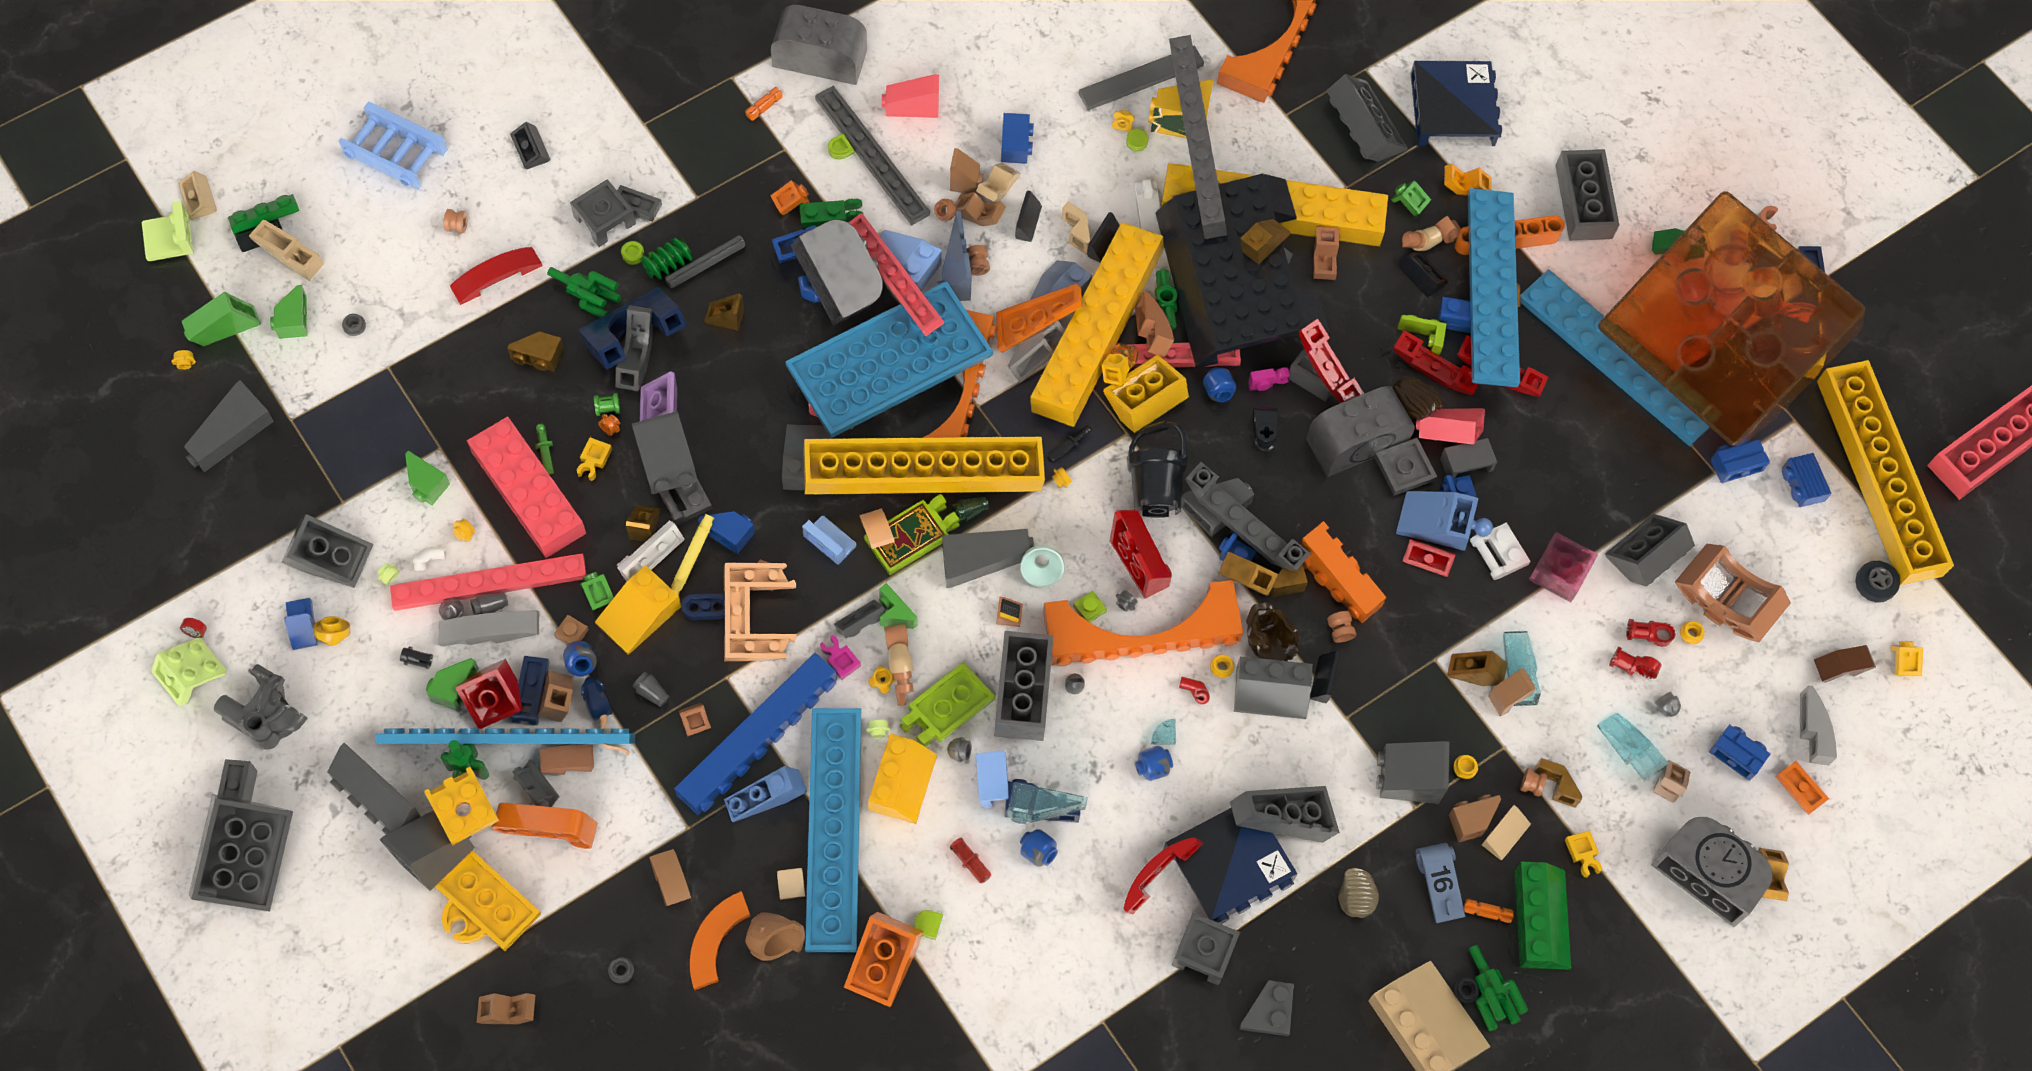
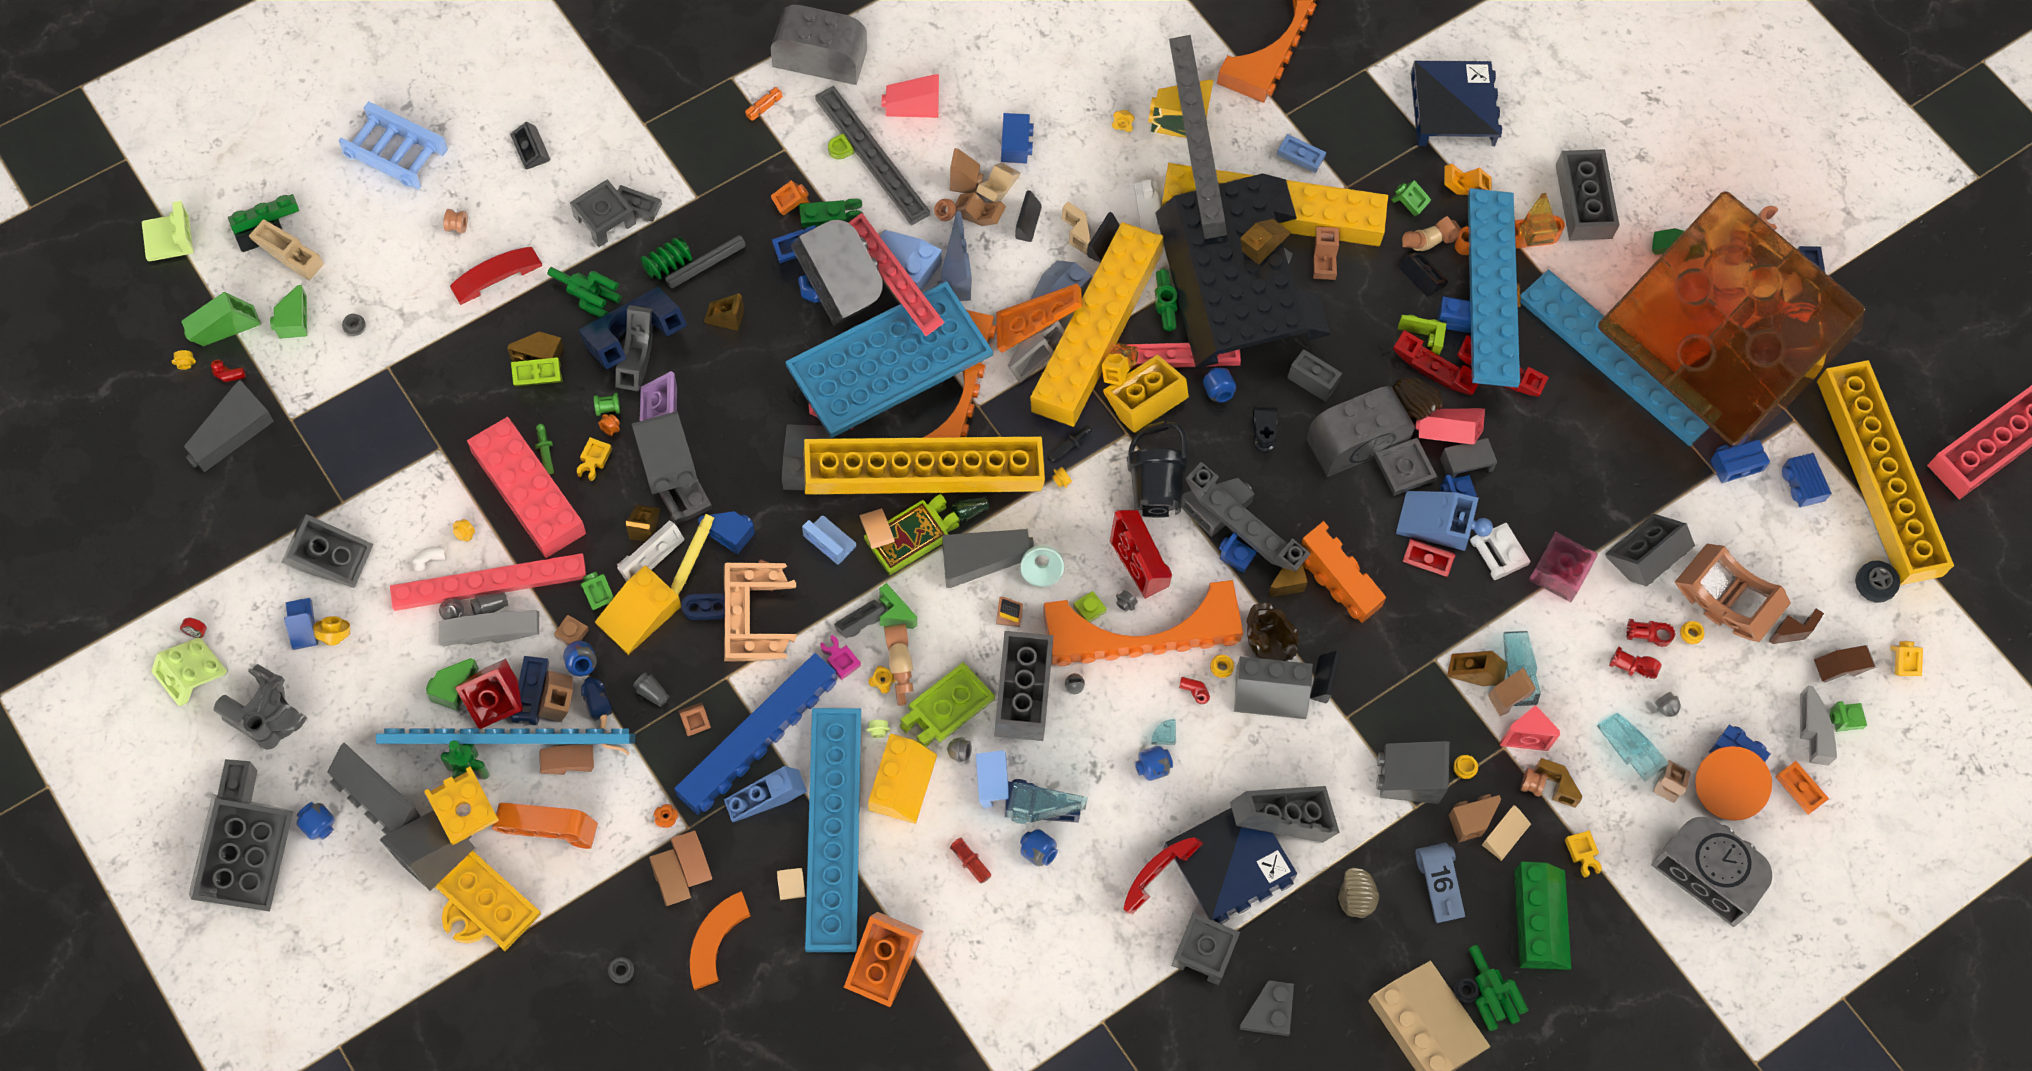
(197, 195): tan slope -> none
(226, 374): none -> red arm
(315, 821): none -> blue head
(388, 573): yellowish green plate -> none
(416, 657): black pin -> none
(425, 480): bright green slope -> none
(505, 1009): medium nougat slope -> none
(536, 372): none -> lime hinge
(539, 788): dark grey hinge -> none
(632, 252): lime tile -> none
(665, 822): none -> orange plate
(691, 858): none -> nougat slope
(774, 936): medium nougat helmet -> none
(928, 922): lime tile -> none
(978, 262): nougat wheel -> none
(1131, 81): dark grey tile -> none
(1137, 139): lime tile -> none
(1153, 325): nougat slope -> none
(1248, 573): pearl gold slope -> none
(1265, 379): dark pink plate -> none
(1301, 153): none -> medium blue plate
(1326, 363): slope -> none
(1341, 626): nougat wheel -> none
(1365, 118): dark grey slope -> none
(1488, 910): orange axle -> none
(1531, 732): none -> coral slope
(1539, 223): none -> clear yellow slope
(1733, 783): none -> orange tile
(1779, 866): pearl gold slope -> none
(1792, 630): none -> reddish brown slope
(1847, 716): none -> bright green bracket

